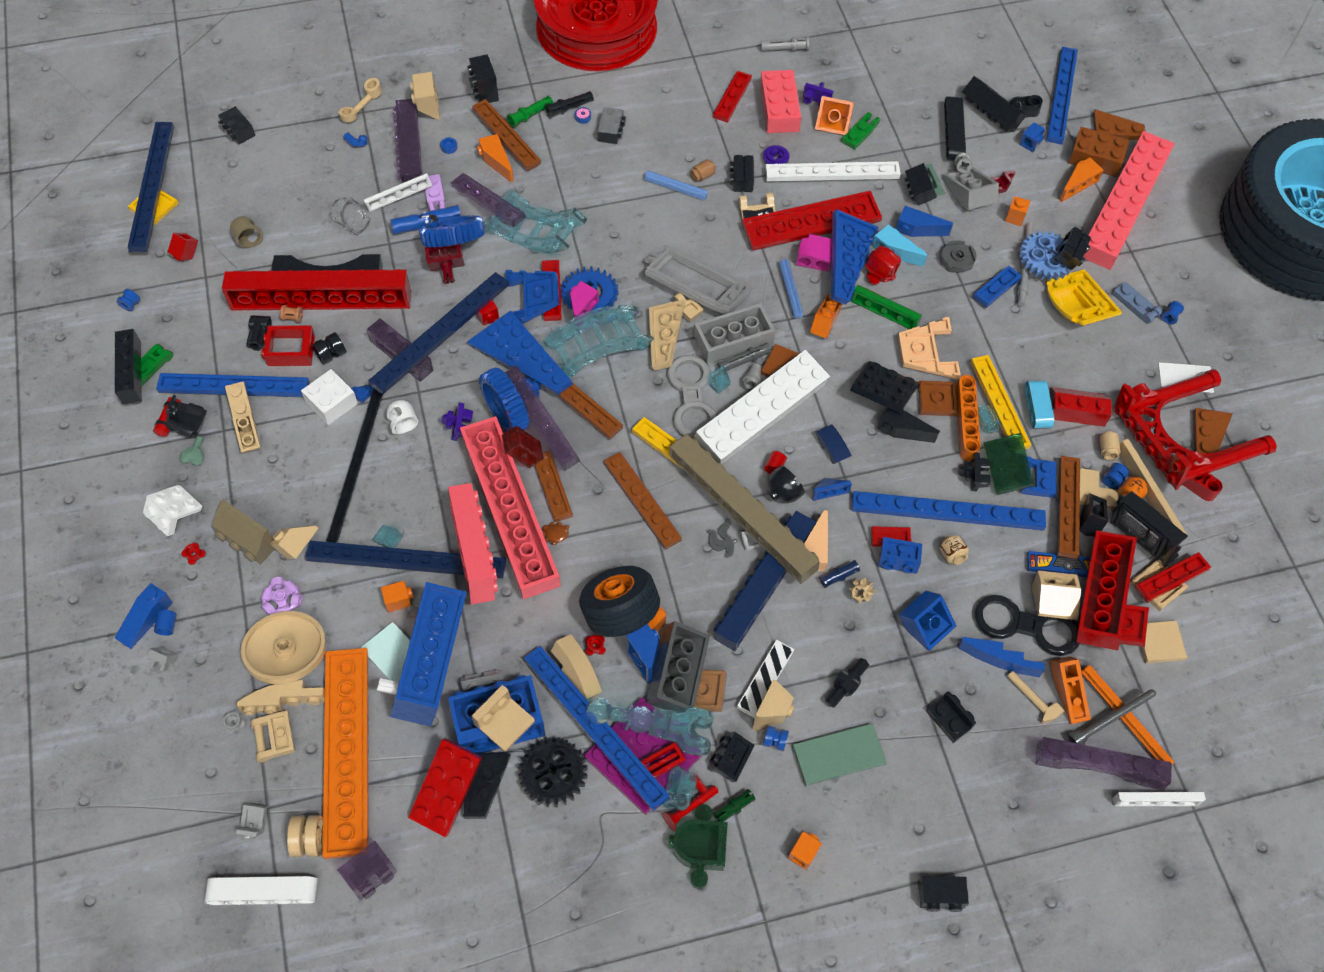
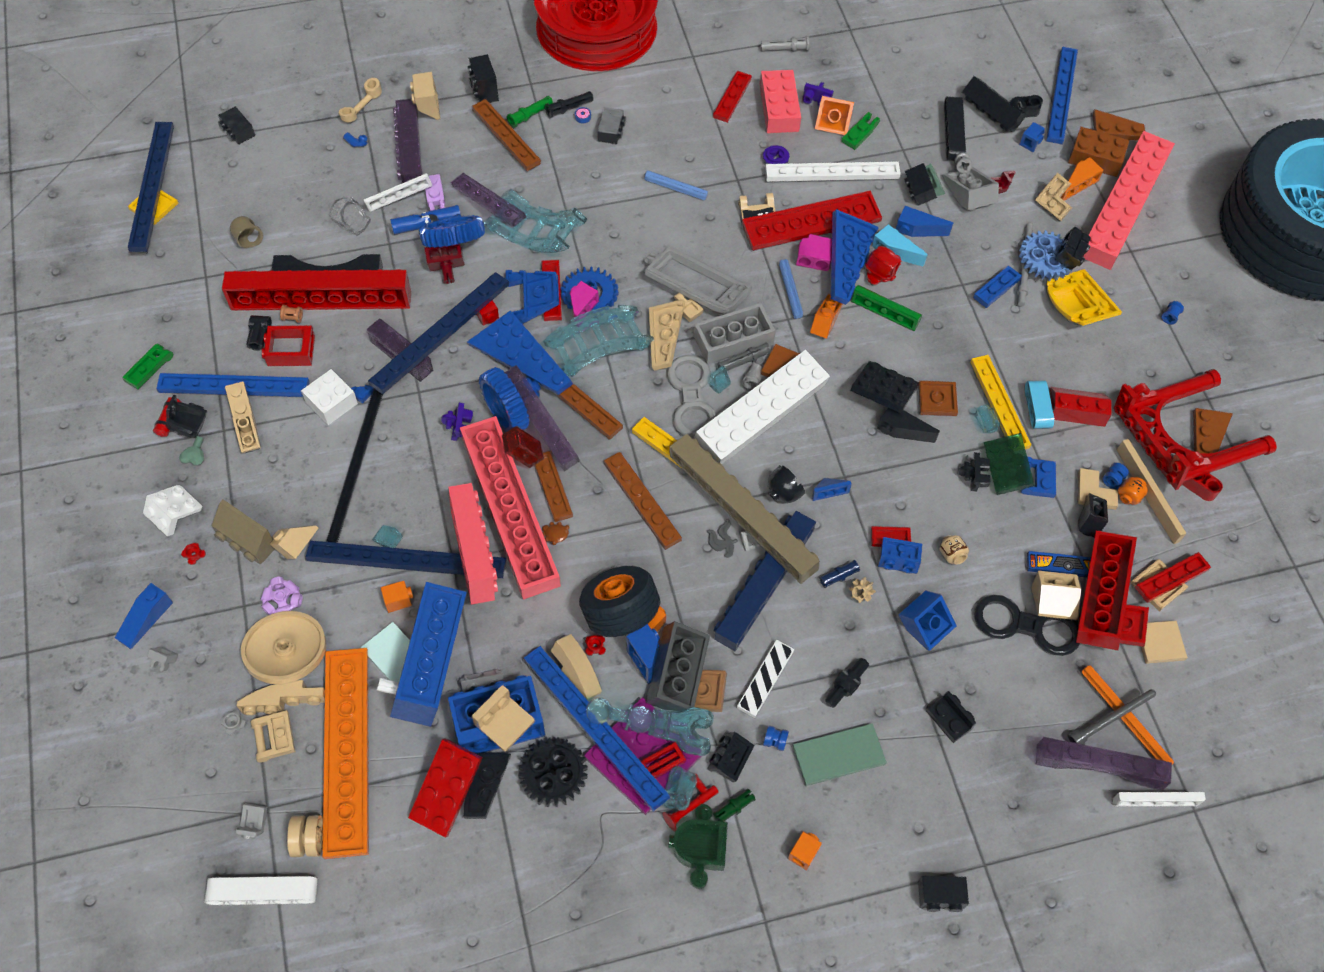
(128, 300): blue wheel -> none
(128, 366): black brick -> none
(165, 622): blue beam -> none
(182, 246): red brick -> none
(328, 348): black wheel -> none
(367, 871): clear purple brick -> none
(402, 417): white helmet -> none
(448, 145): blue tile -> none
(494, 155): orange slope -> none
(702, 170): medium nougat brick -> none
(742, 173): black brick -> none
(774, 707): tan slope -> none
(775, 459): red beam -> none
(818, 540): light nougat slope -> none
(834, 443): dark blue slope -> none
(920, 351): light nougat wing -> none
(949, 510): blue plate -> none
(956, 264): dark grey plate -> none
(967, 425): orange beam -> none
(993, 654): blue slope -> none
(1017, 211): orange brick -> none
(1050, 713): tan piece -> none
(1051, 194): none -> tan tile
(1068, 507): dark orange plate -> none
(1071, 689): orange slope -> none
(1110, 445): tan brick -> none
(1137, 303): sand blue plate -> none
(1150, 527): black door -> none
(1175, 373): white sticker -> none

